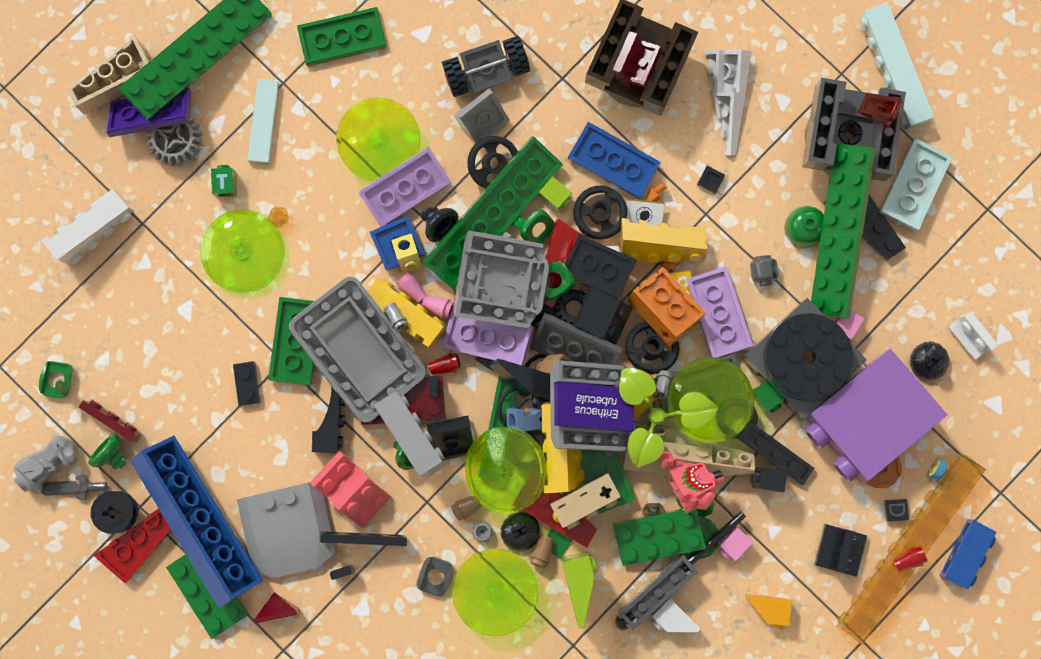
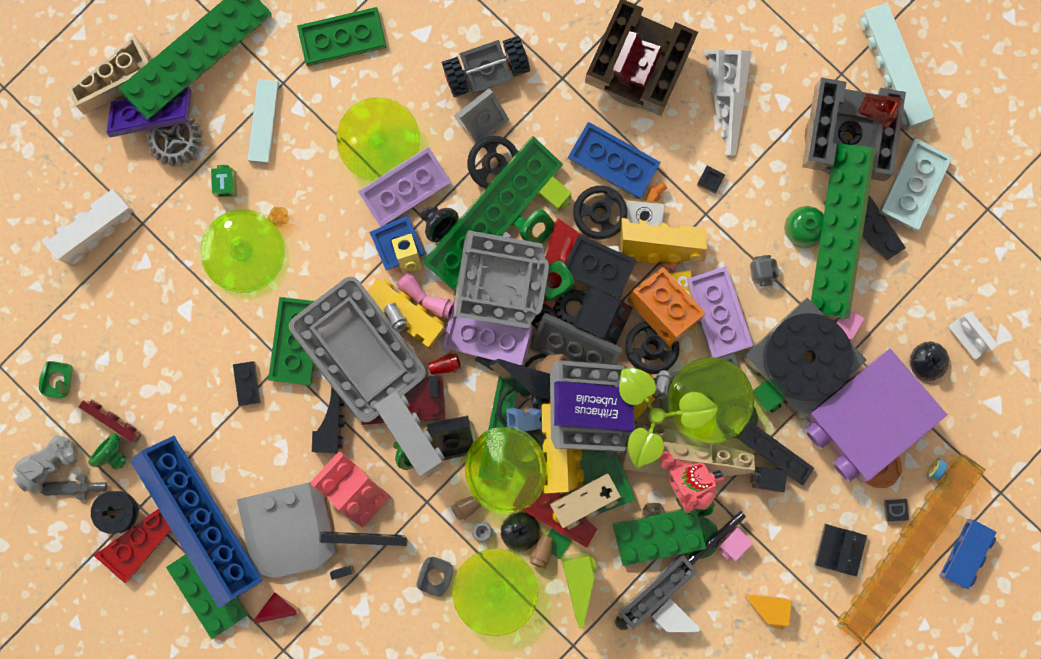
(911, 559): red cone -> none

